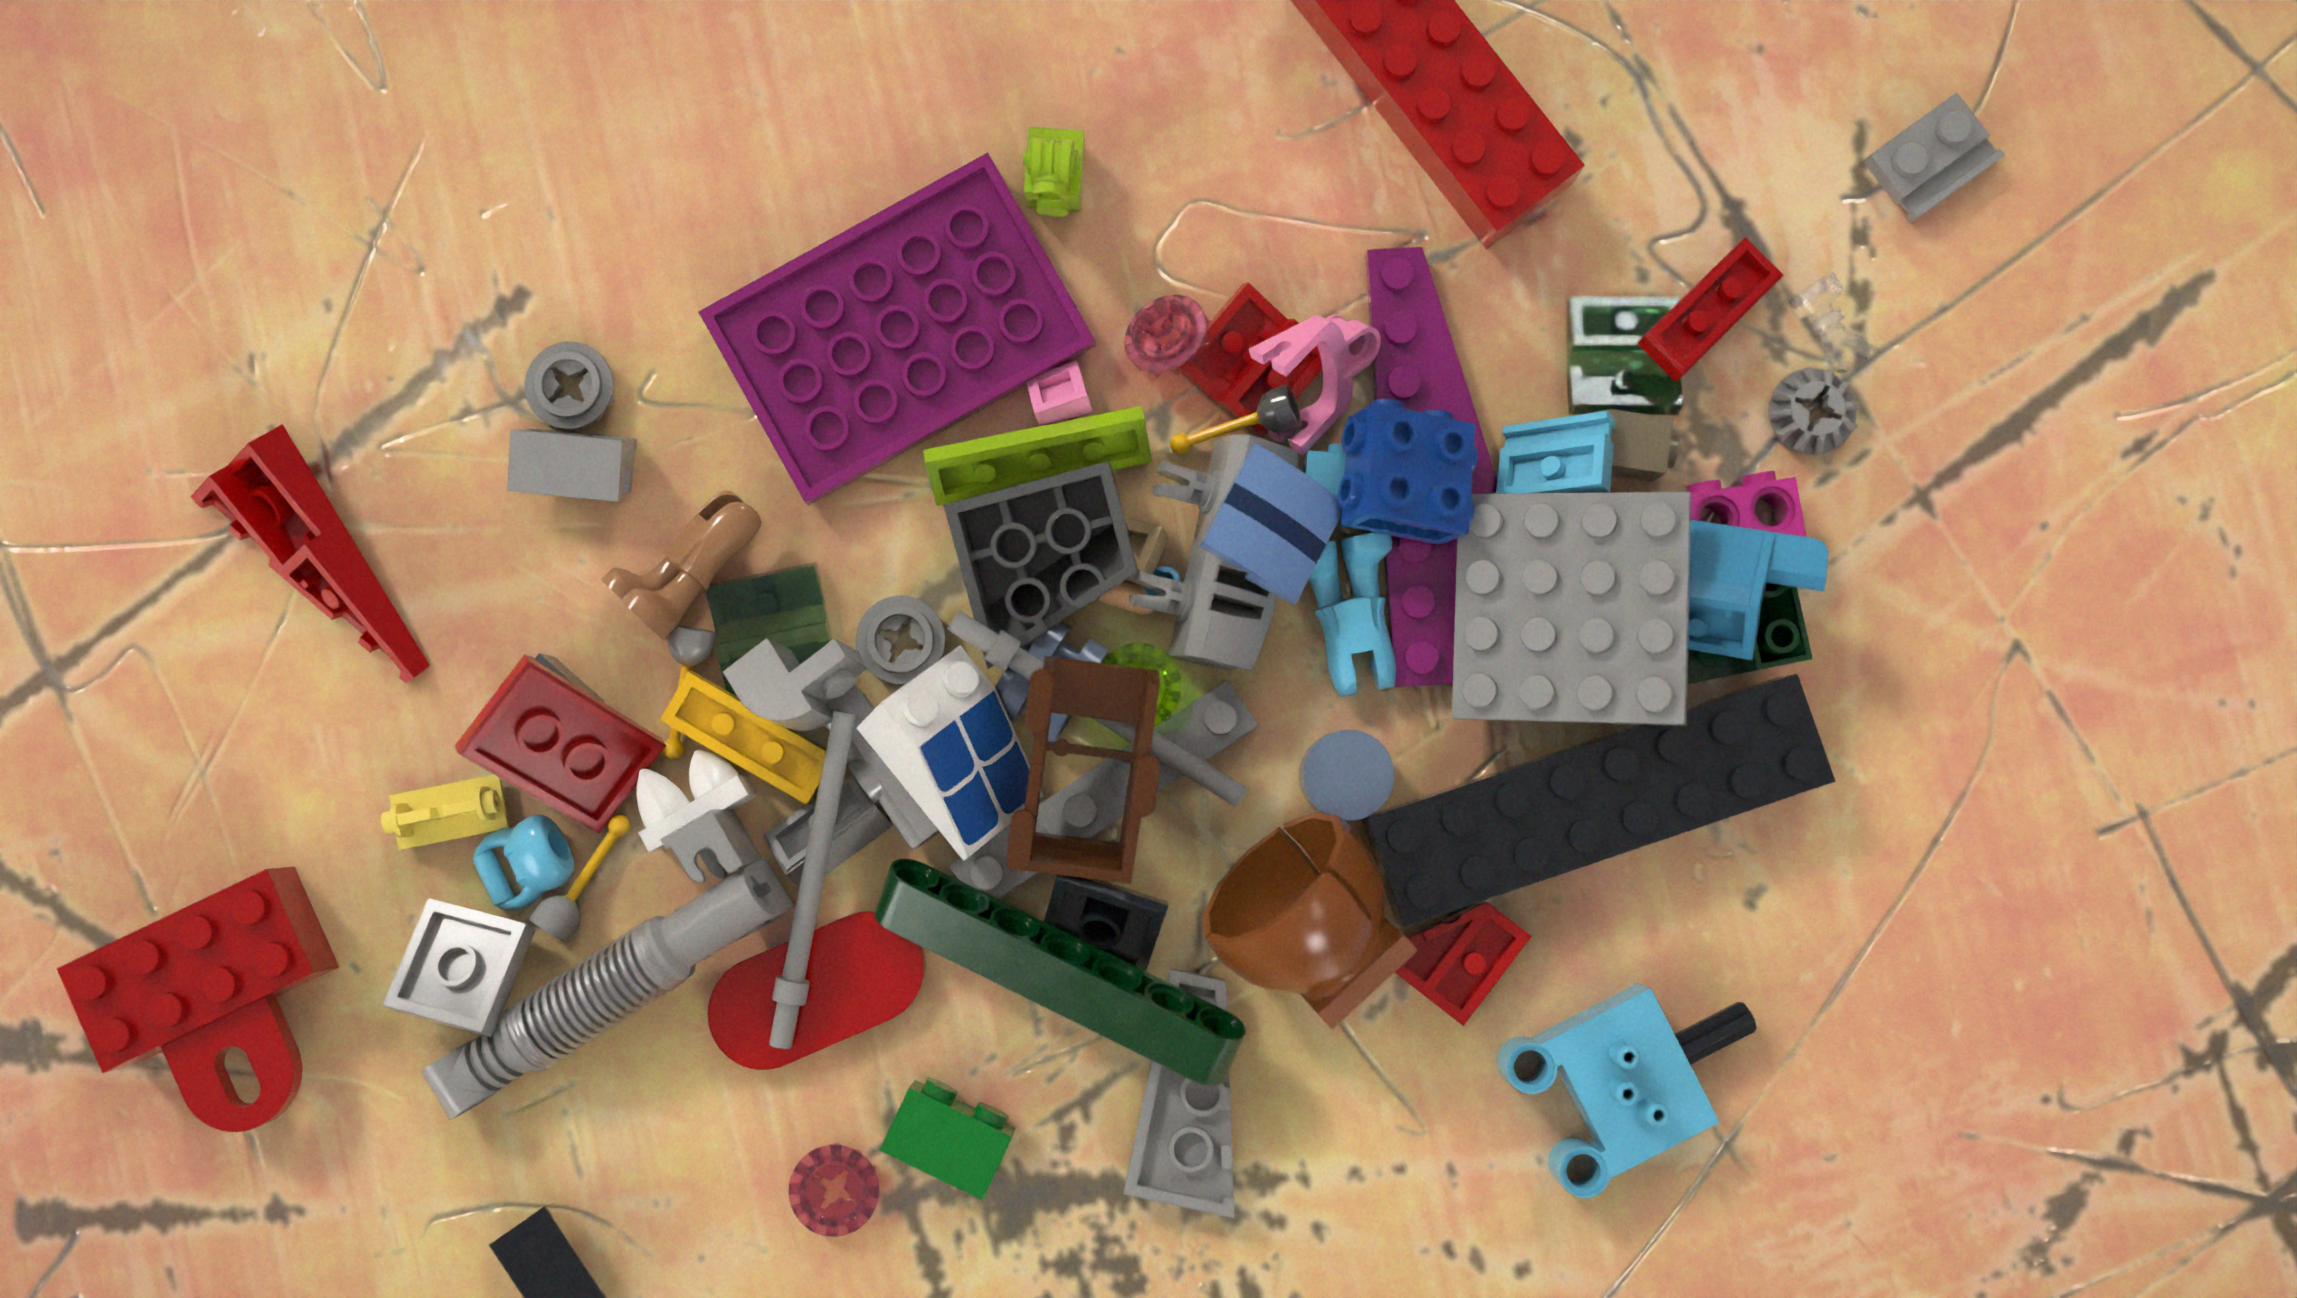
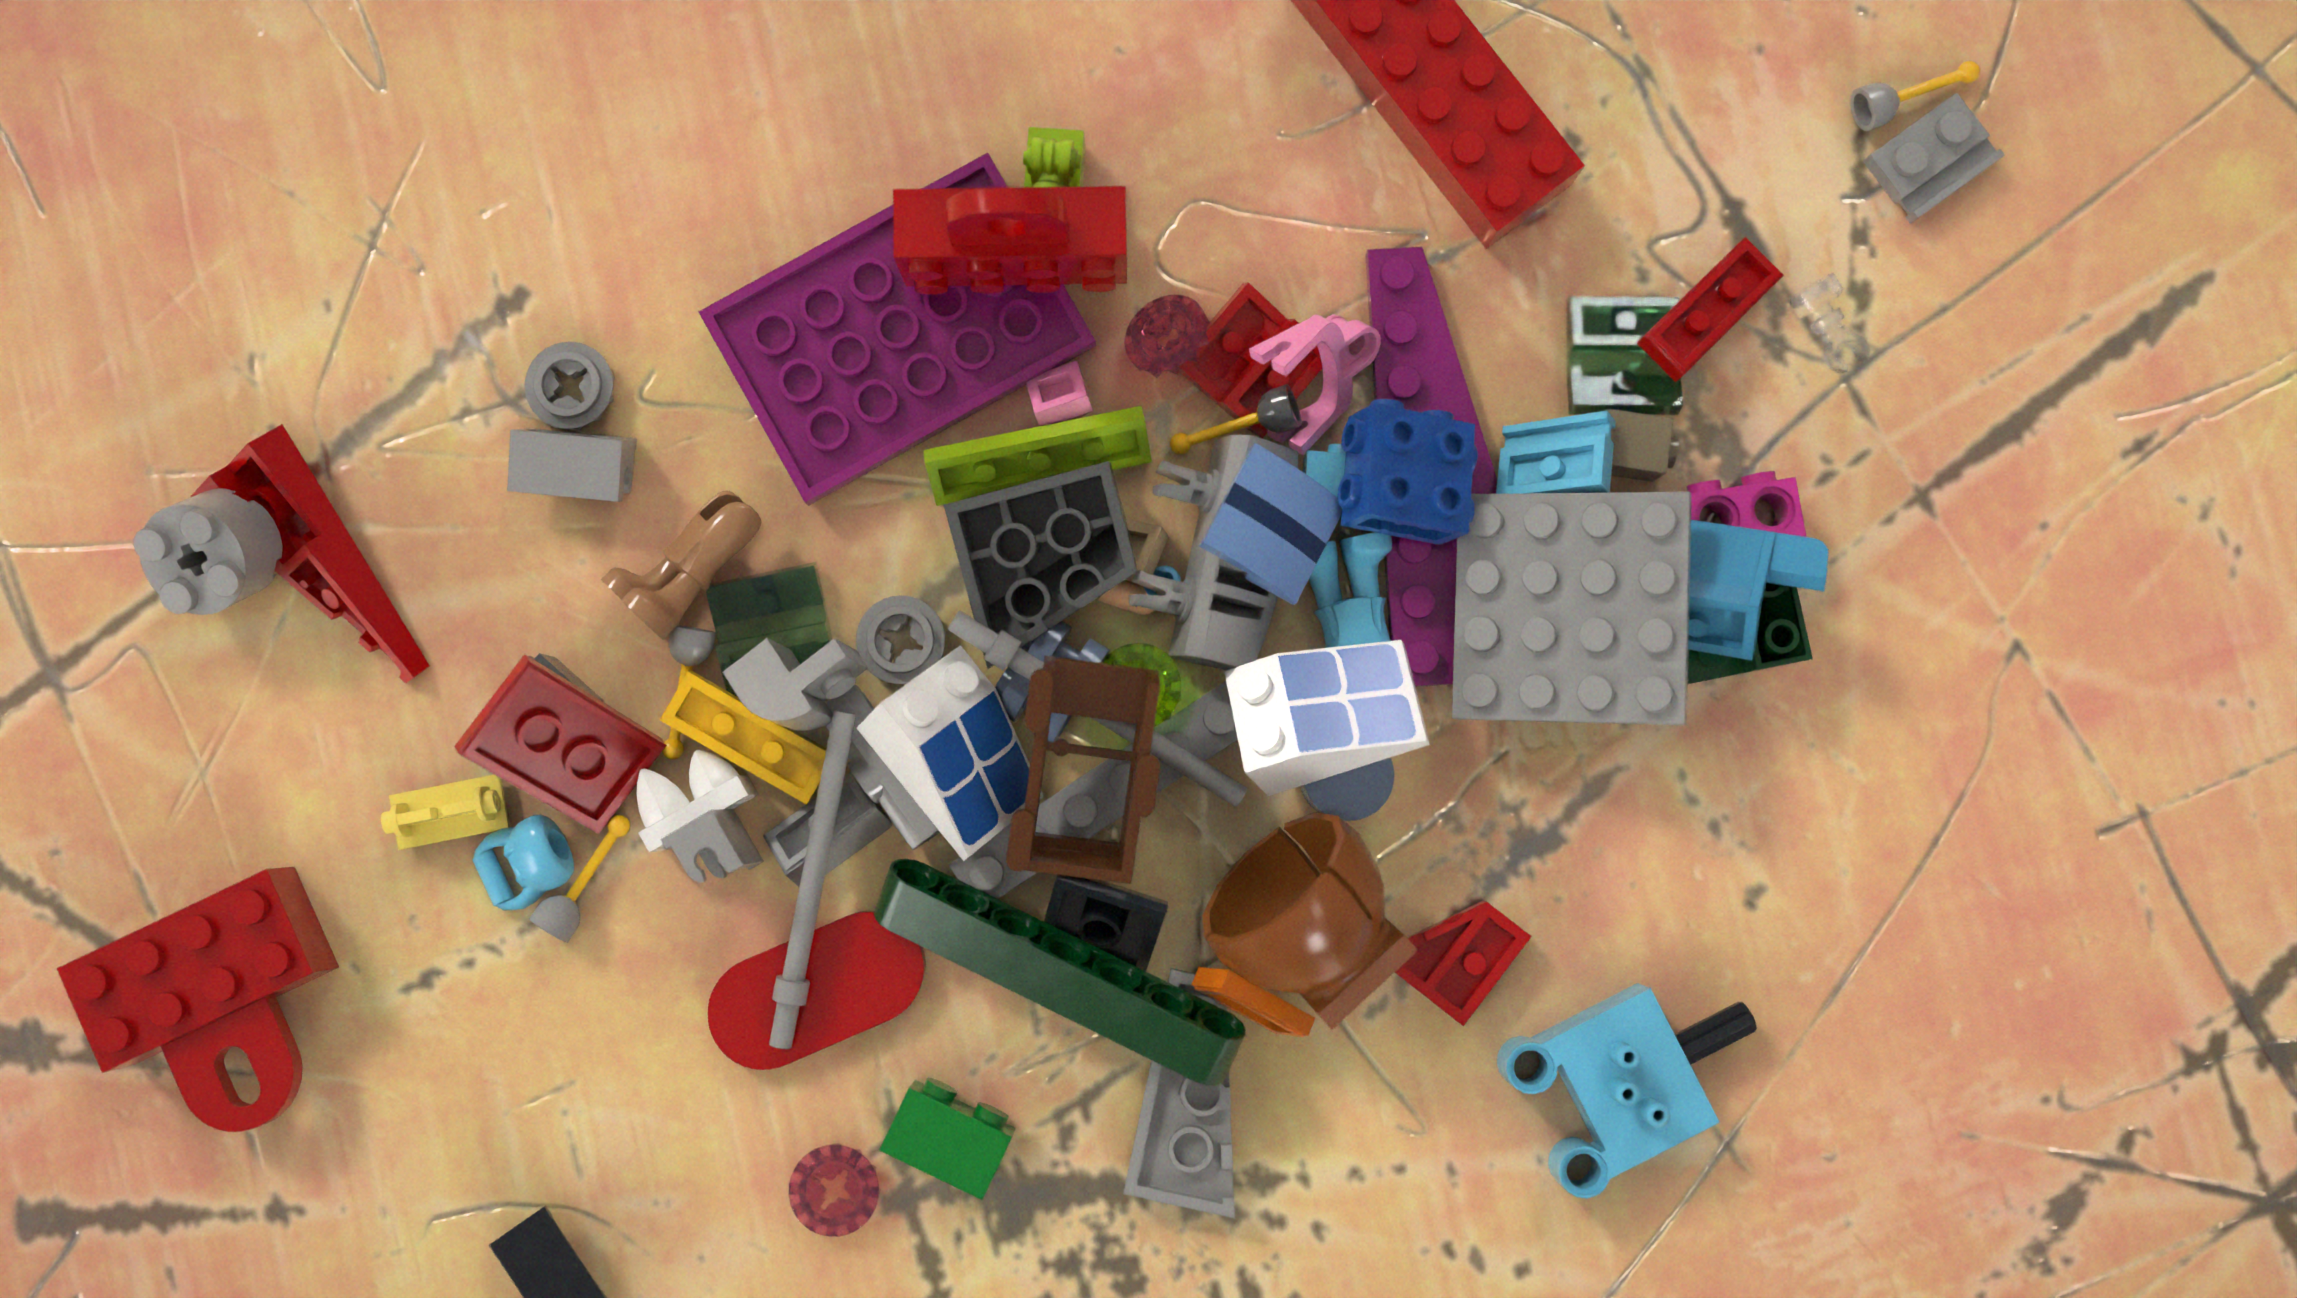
(209, 551): none -> light grey brick
(459, 967): plate -> none
(657, 956): light grey piece -> none
(1010, 238): none -> red brick
(1252, 1002): none -> orange tile
(1324, 712): none -> slope
(1597, 800): black brick -> none
(1791, 421): light grey gear -> none
(1878, 102): none -> light grey hinge

